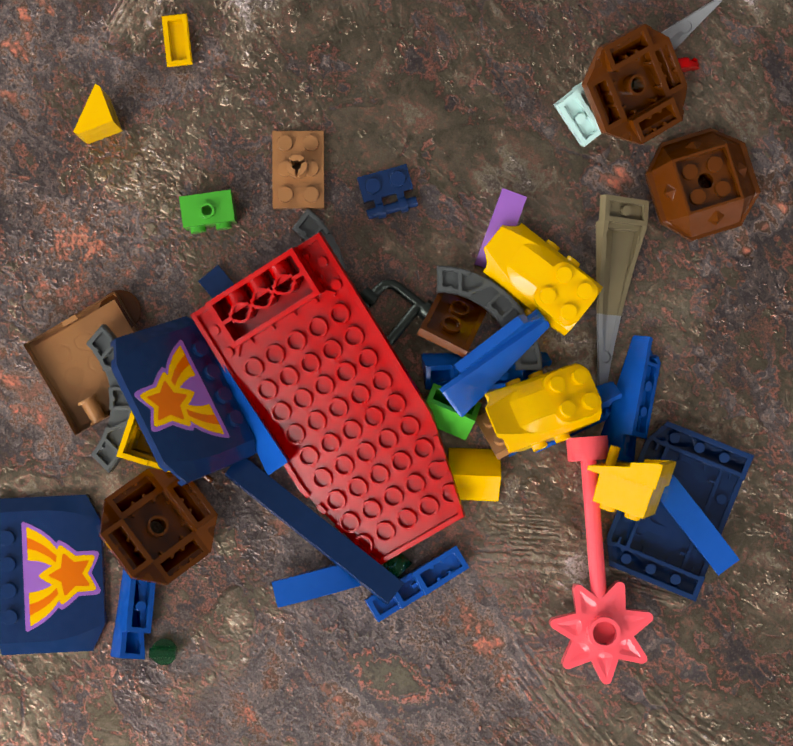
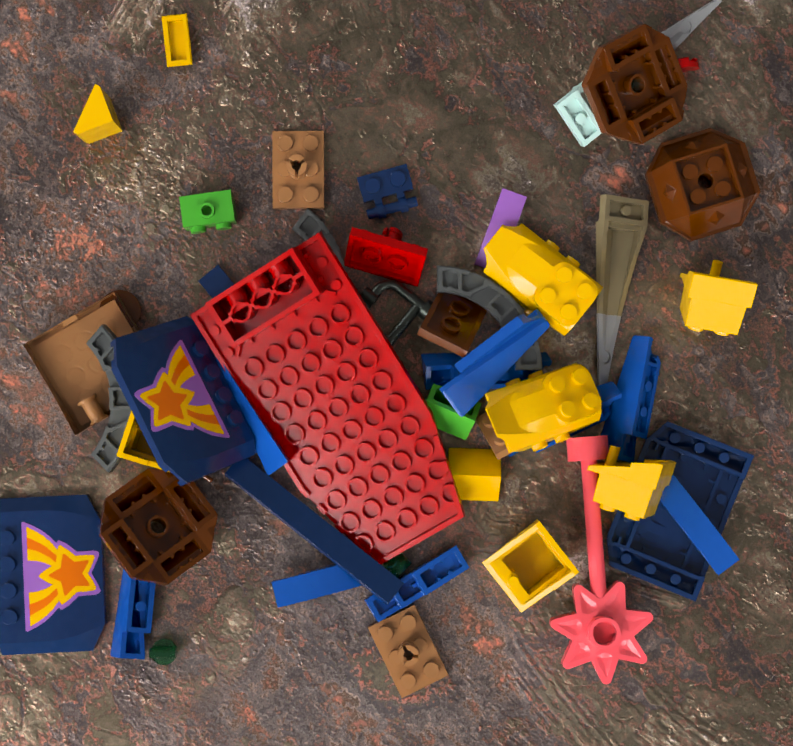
(385, 255): none -> red plate
(408, 650): none -> medium nougat plate
(530, 566): none -> yellow piece
(715, 301): none -> yellow piece

